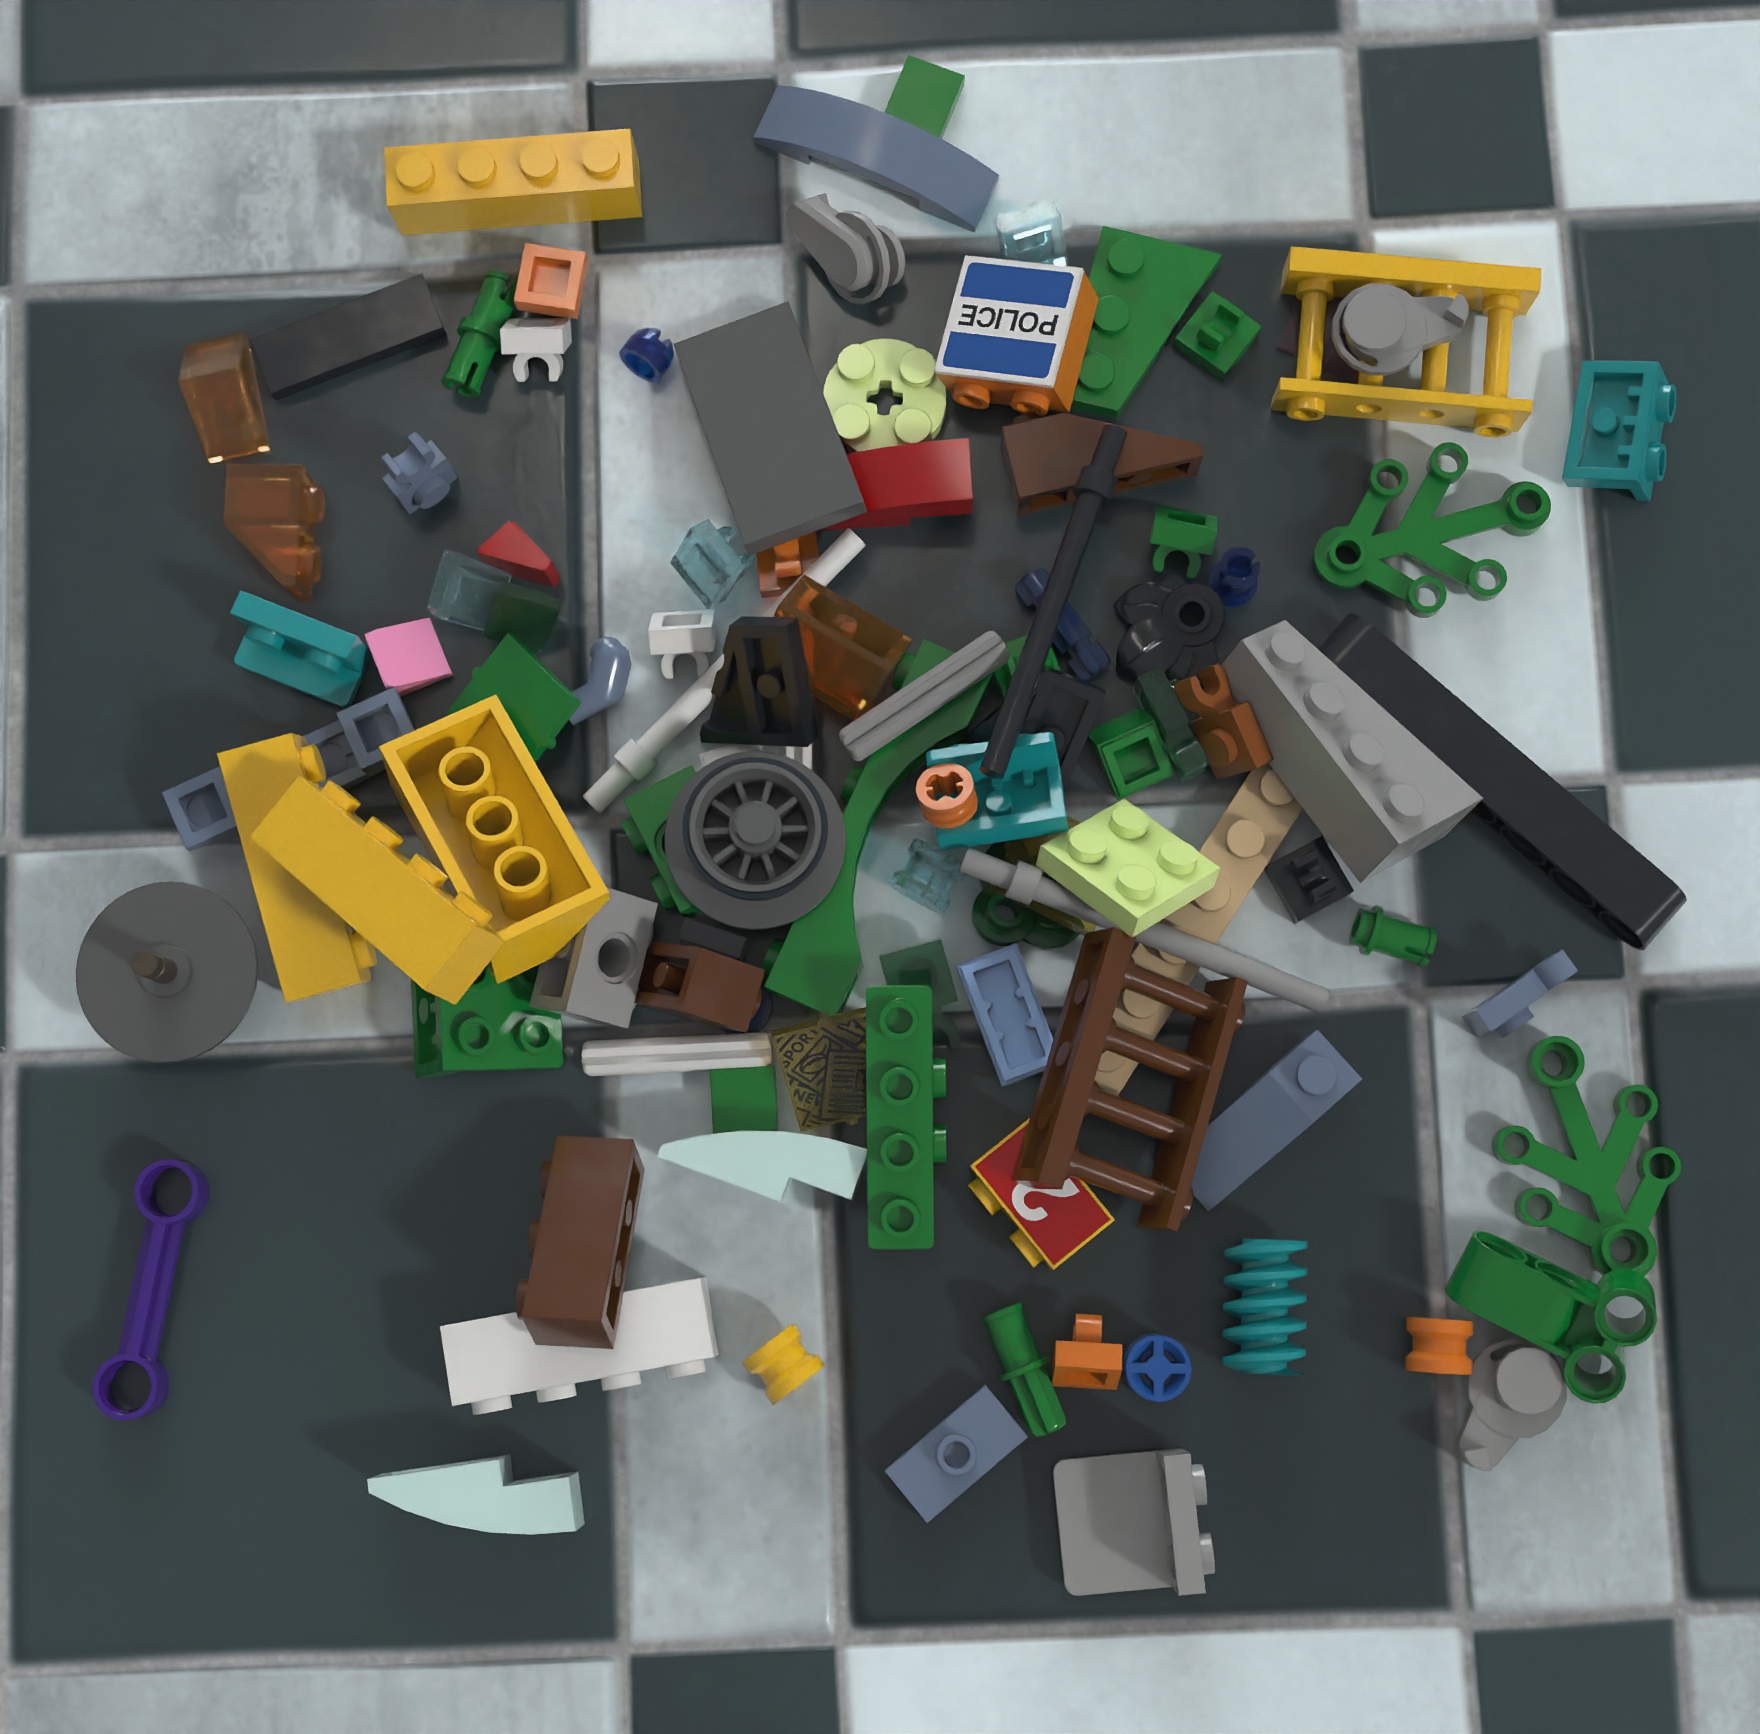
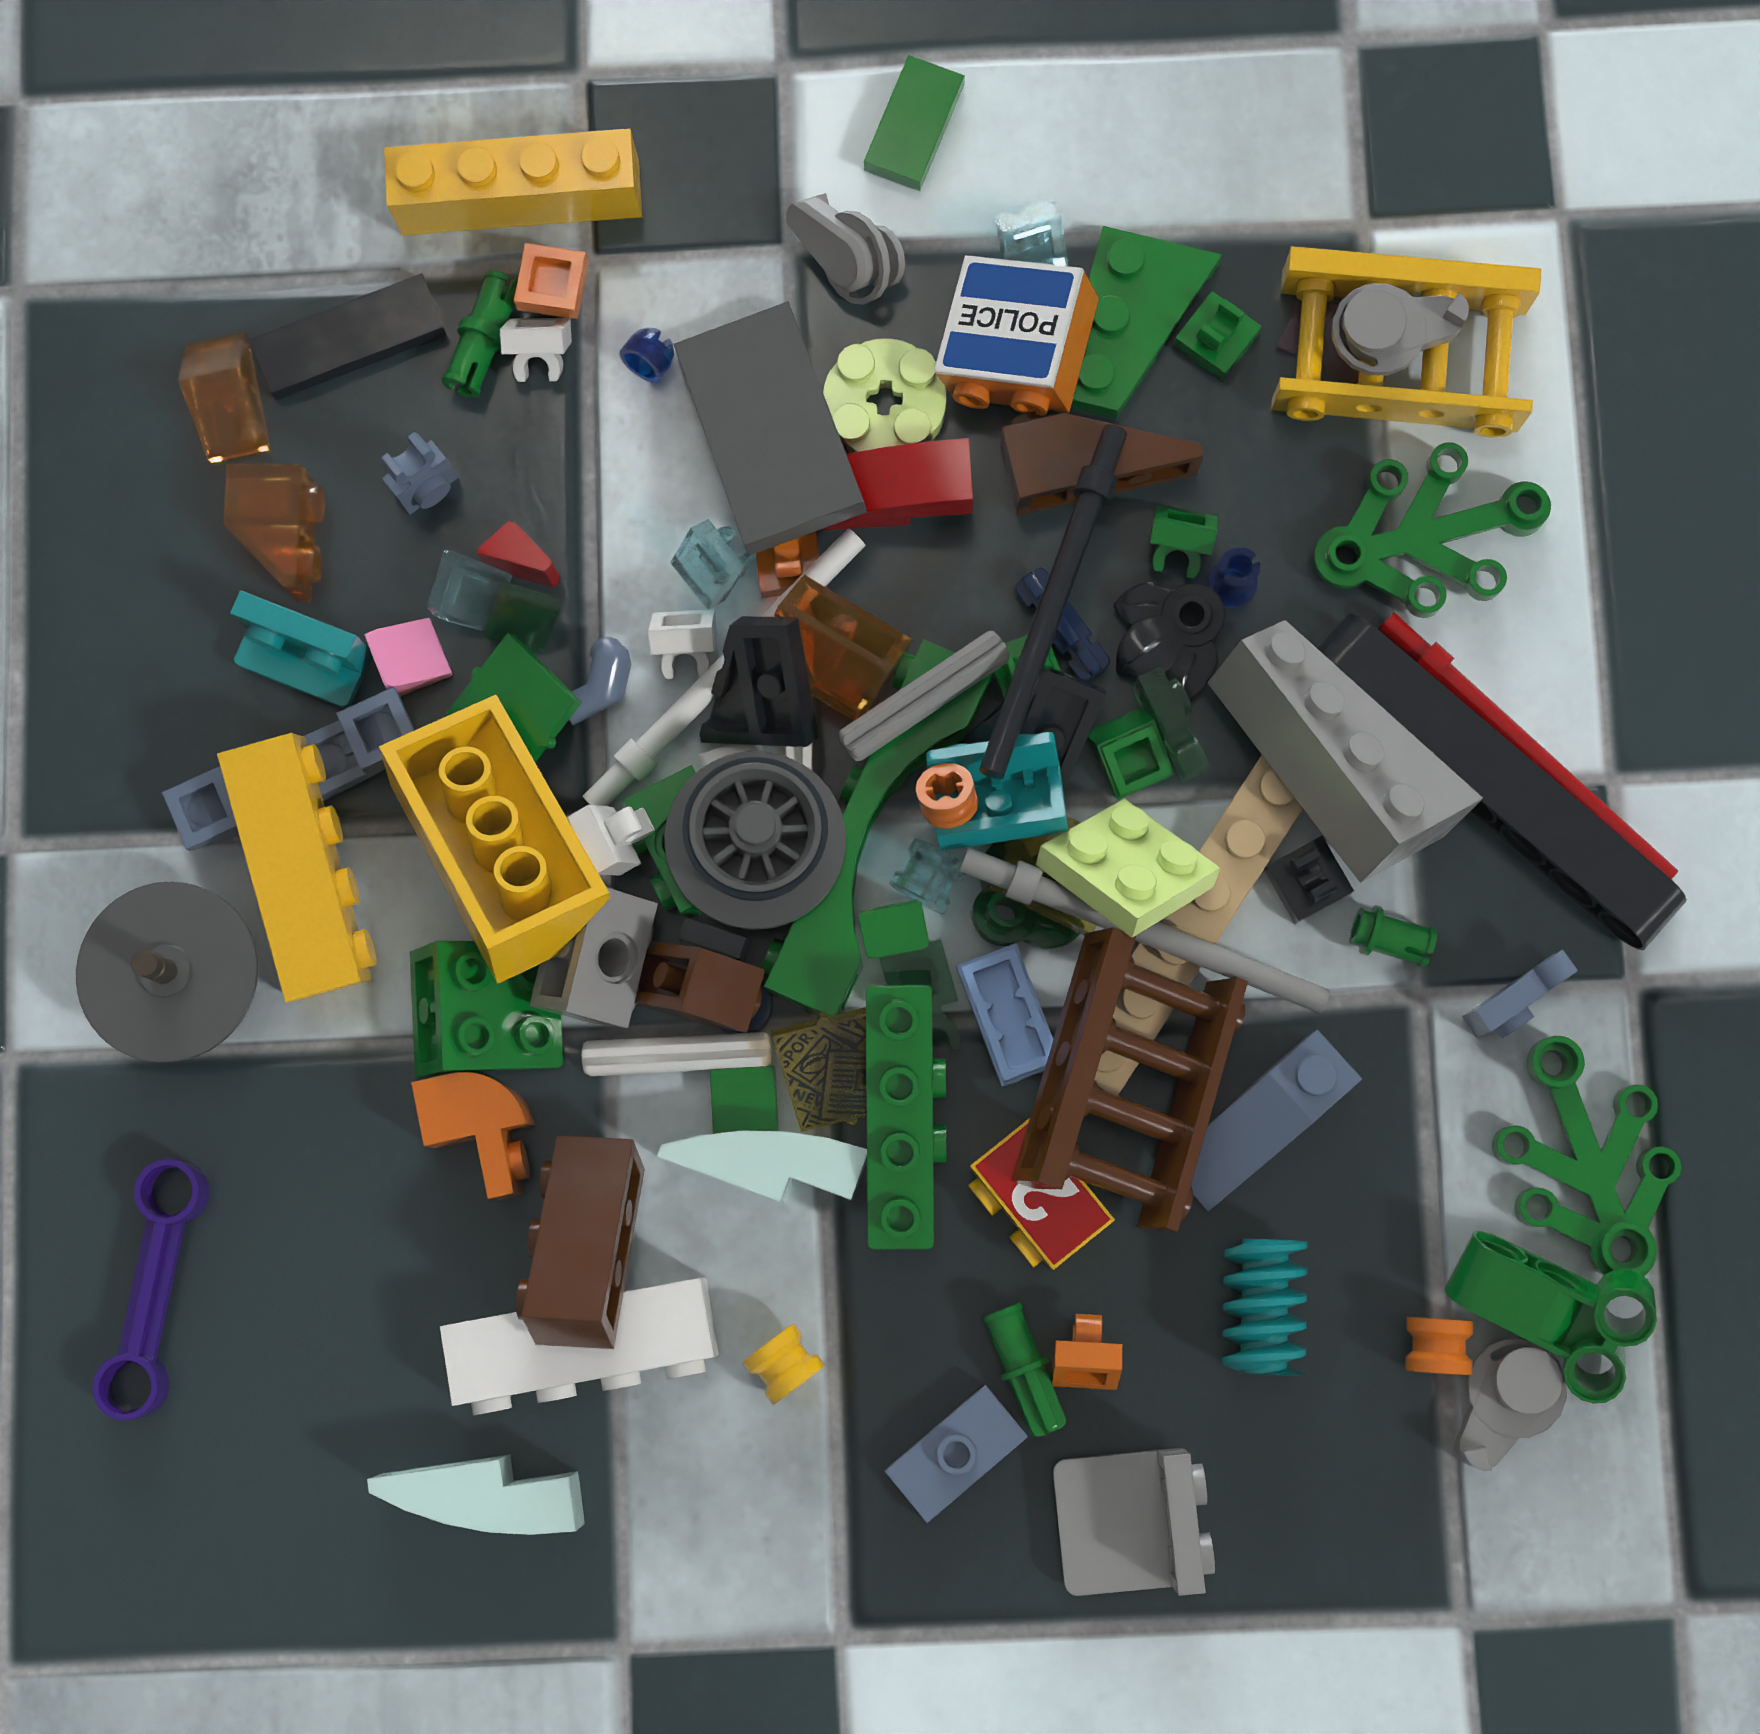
(378, 889): yellow brick -> none
(477, 1108): none -> orange brick
(610, 836): none -> white tile
(880, 149): sand blue slope -> none
(893, 929): none -> green slope
(1167, 1367): blue wheel -> none
(1225, 729): dark orange plate -> none
(1438, 664): none -> red bar
(1619, 427): teal bracket -> none

